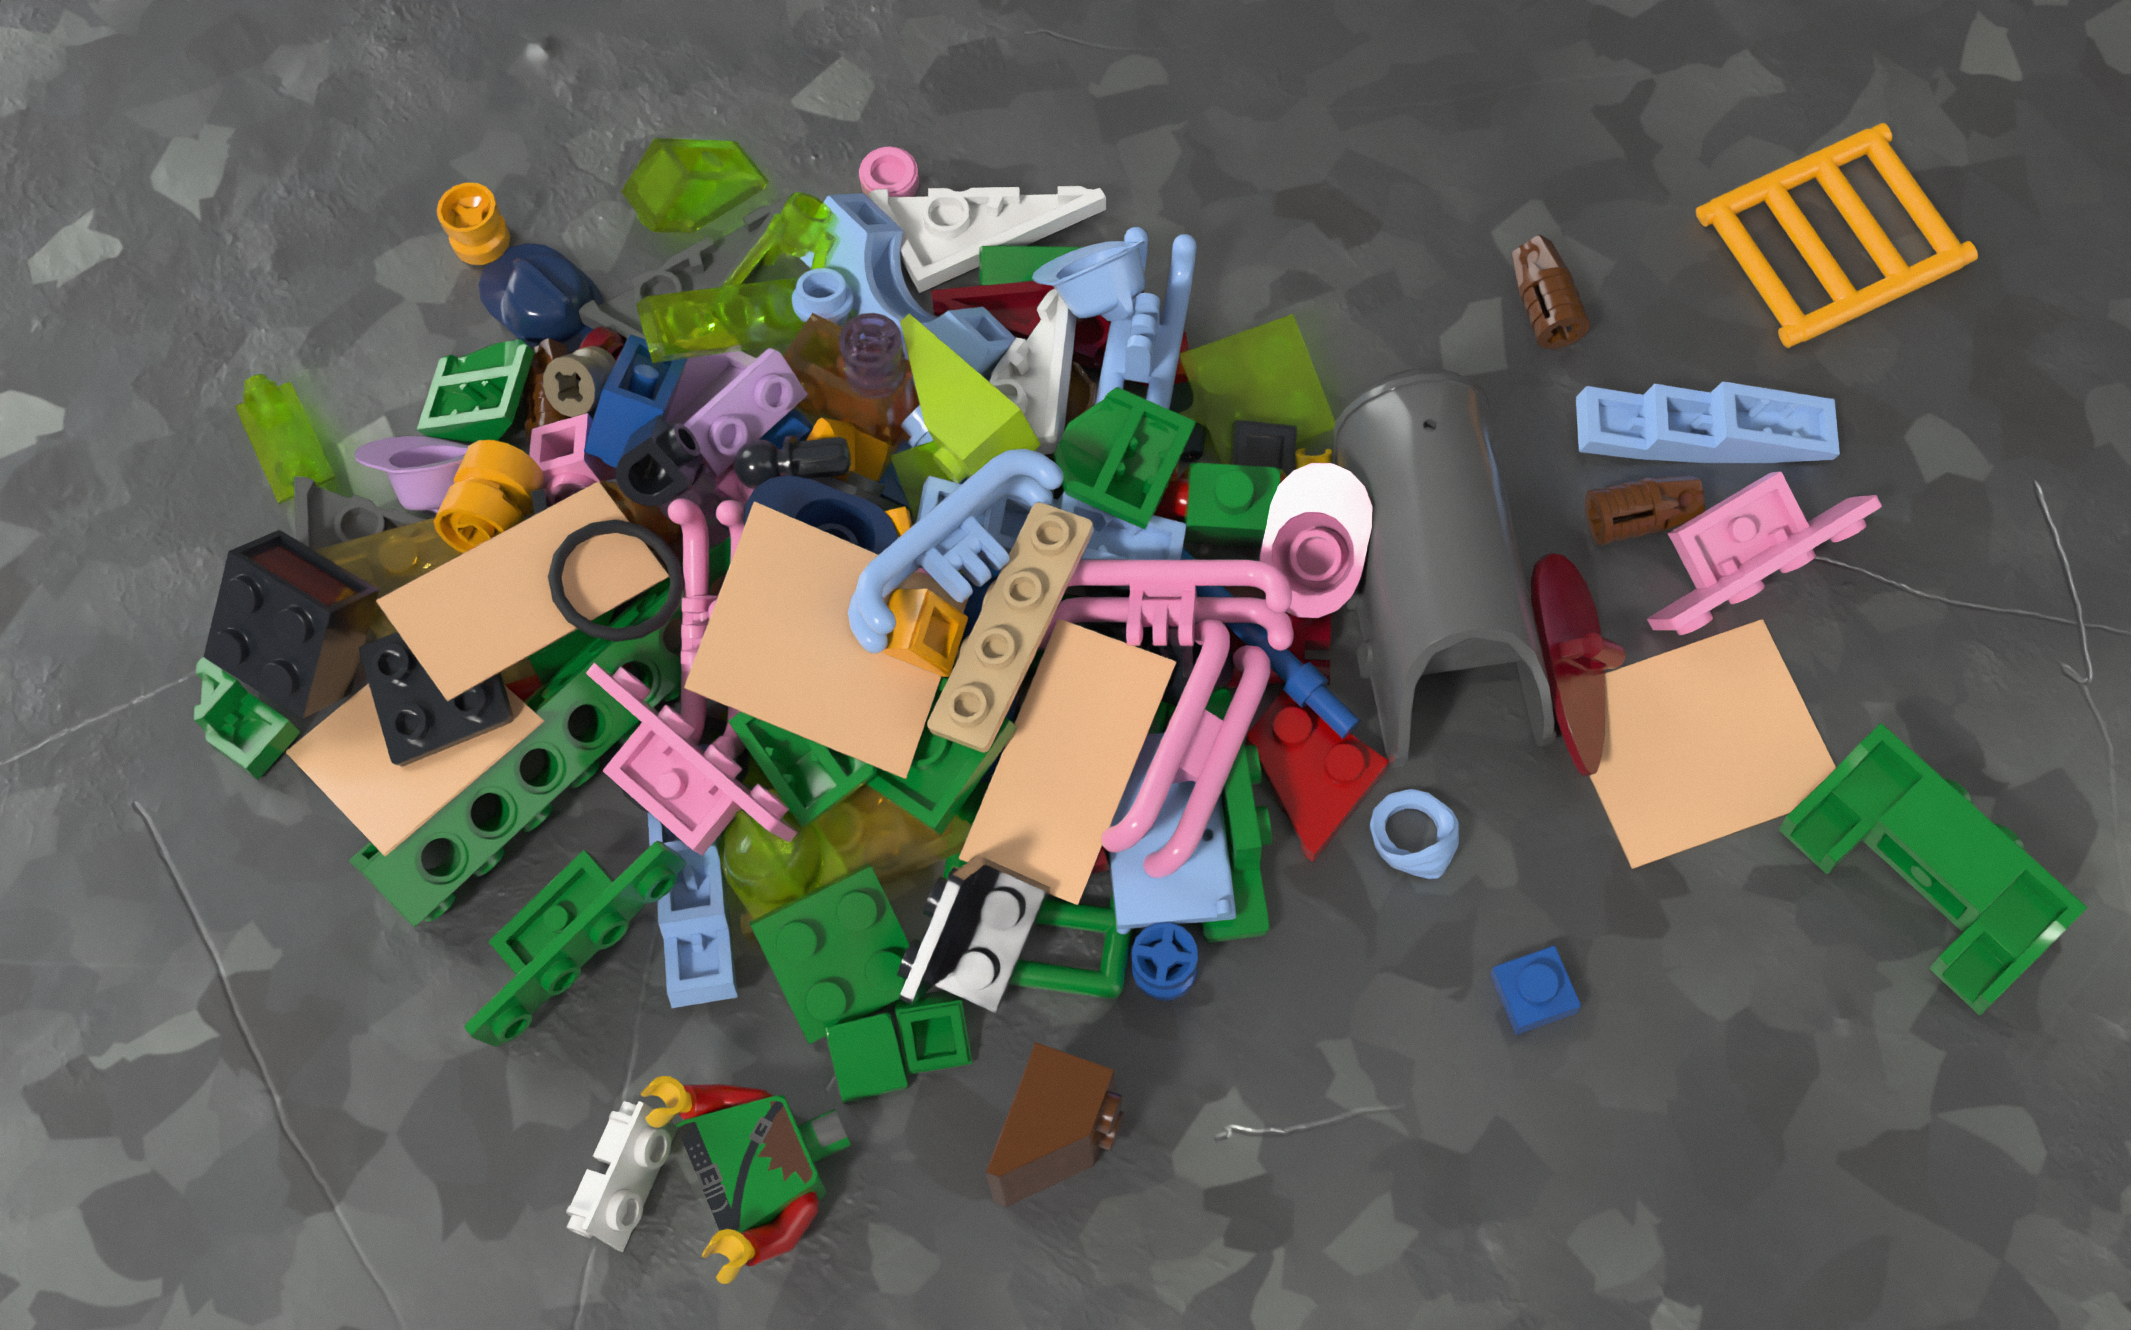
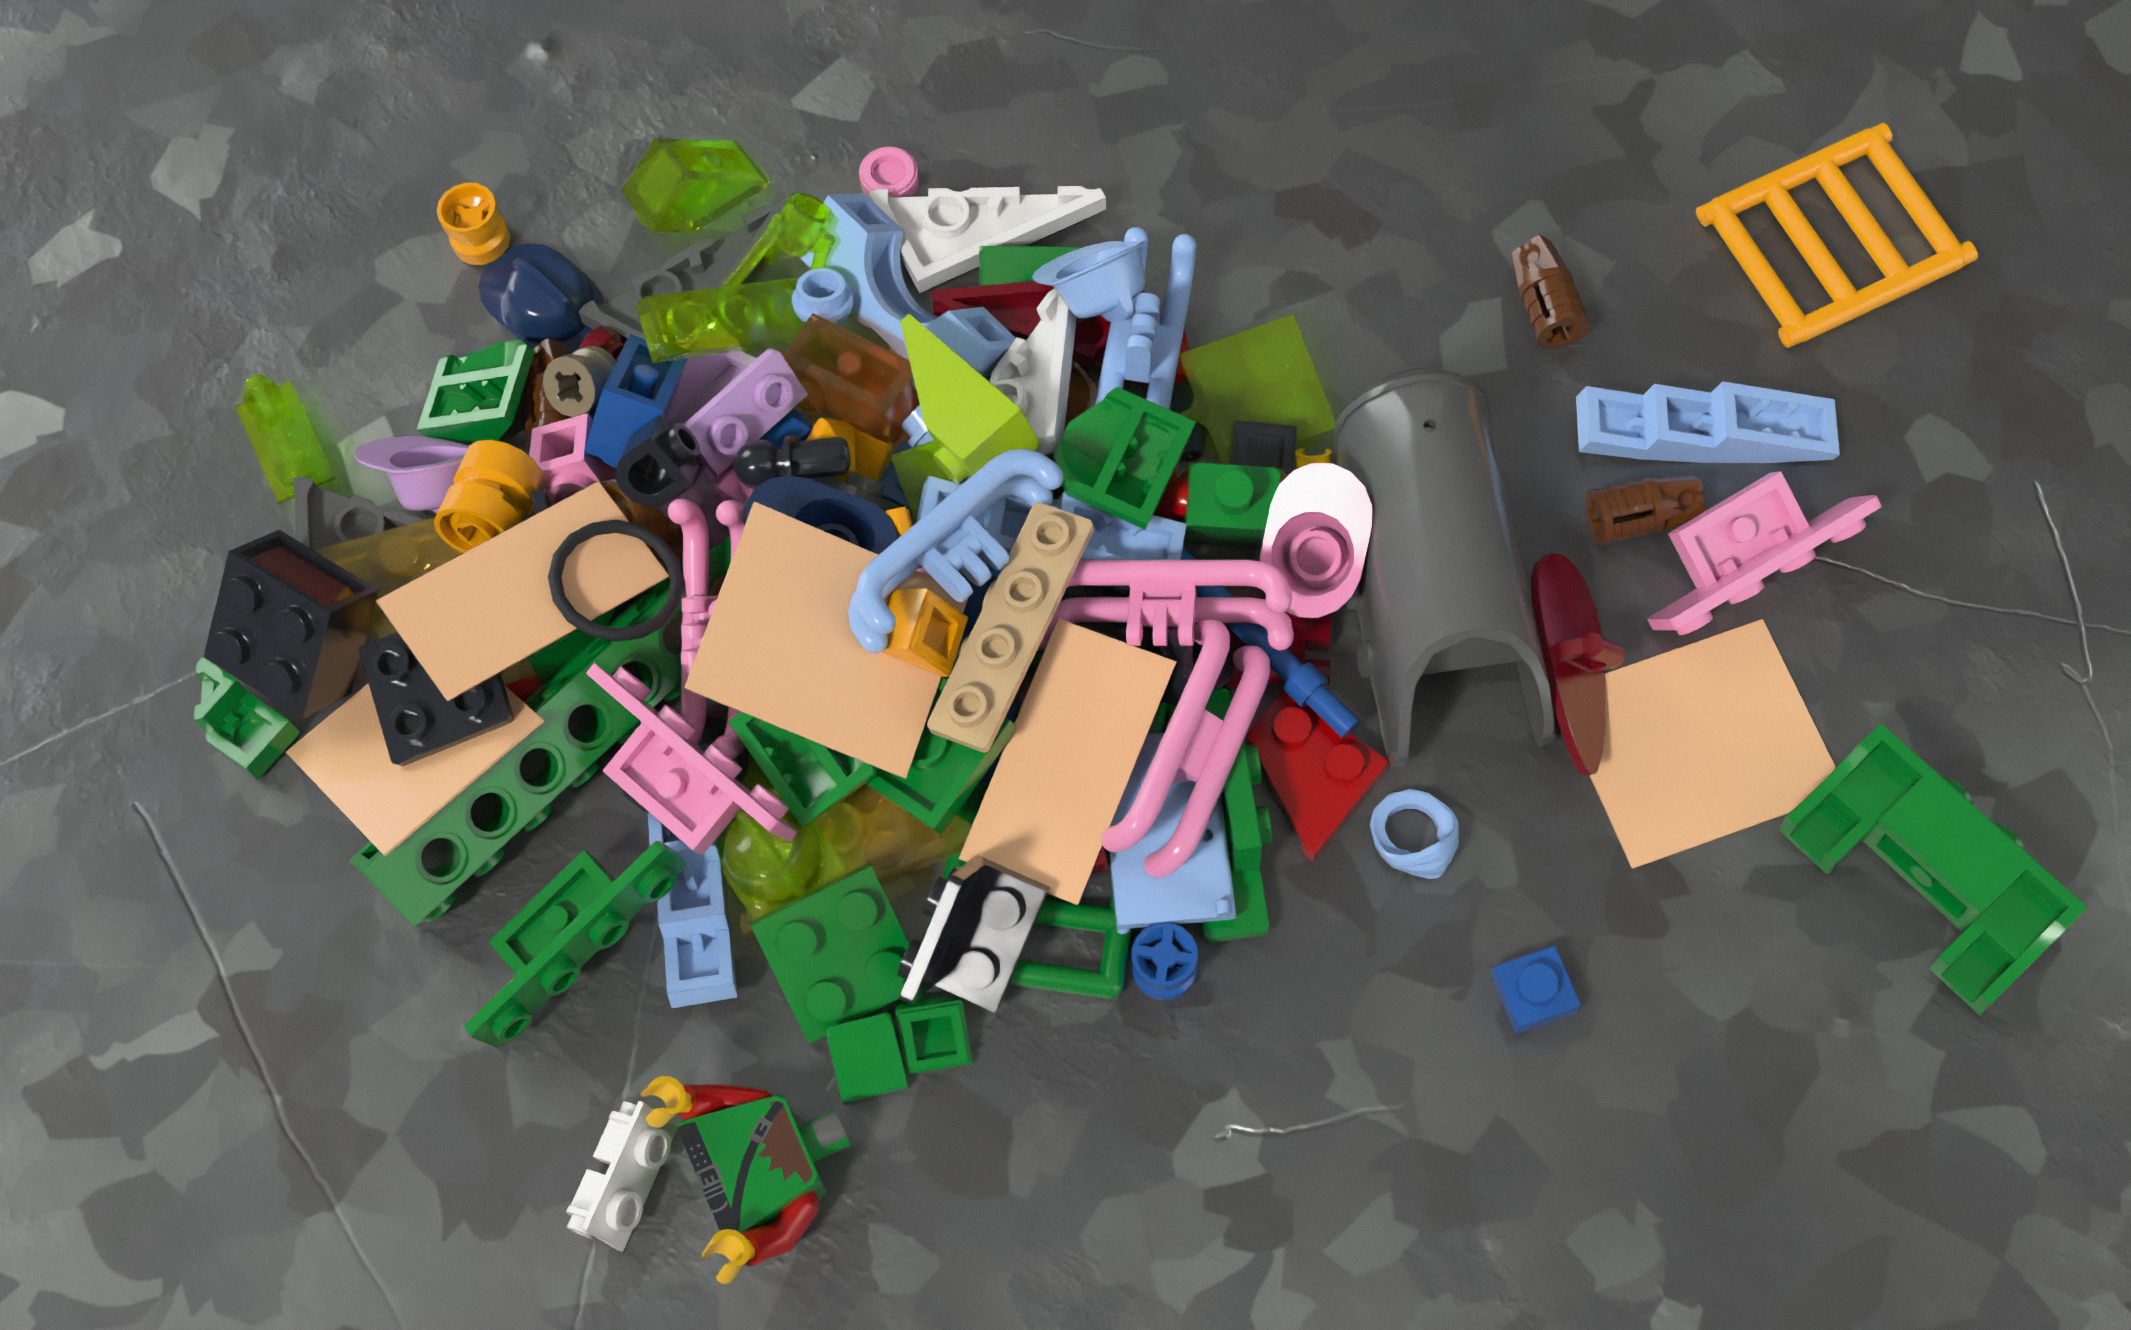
(868, 369): wheel -> none
(1054, 1124): reddish brown slope -> none

